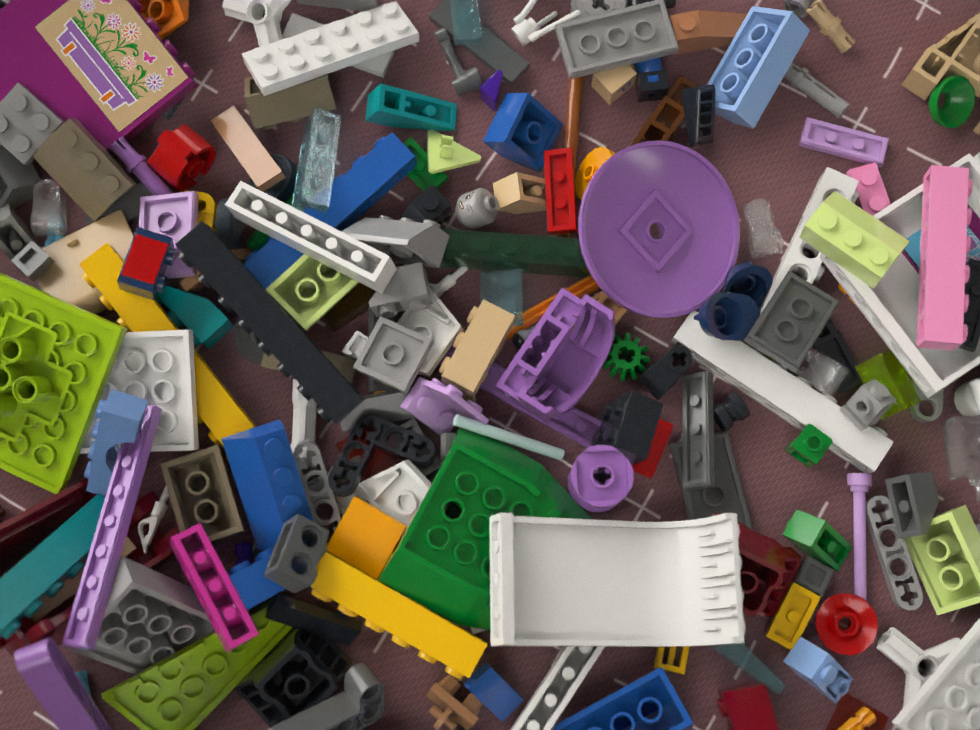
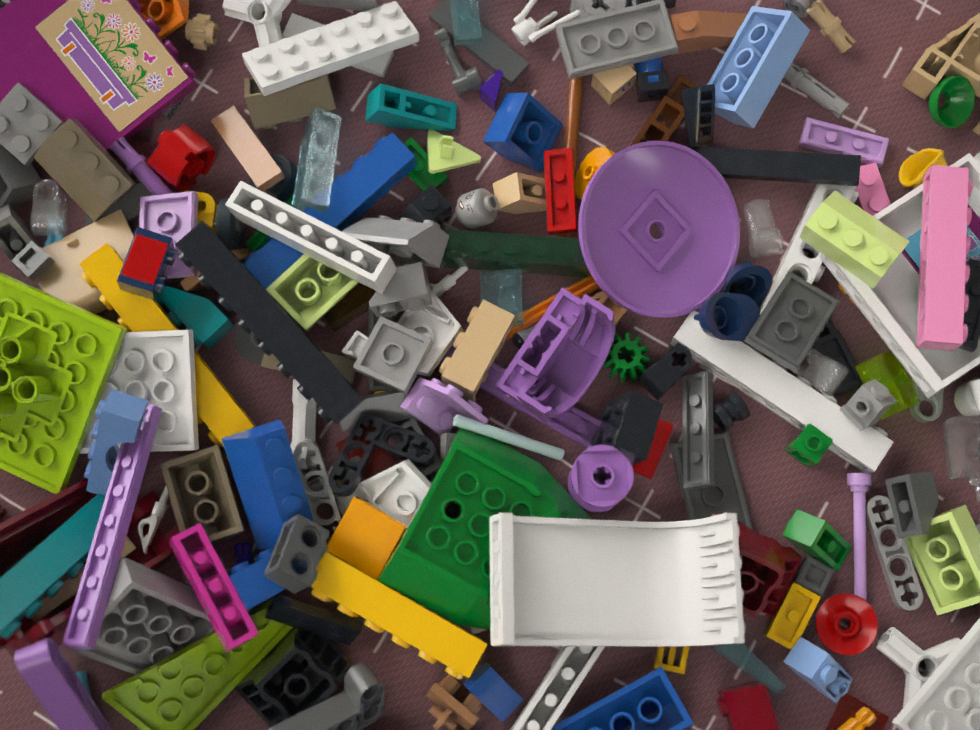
(202, 31): none -> tan gear
(784, 165): none -> black tile
(916, 166): none -> yellow helmet

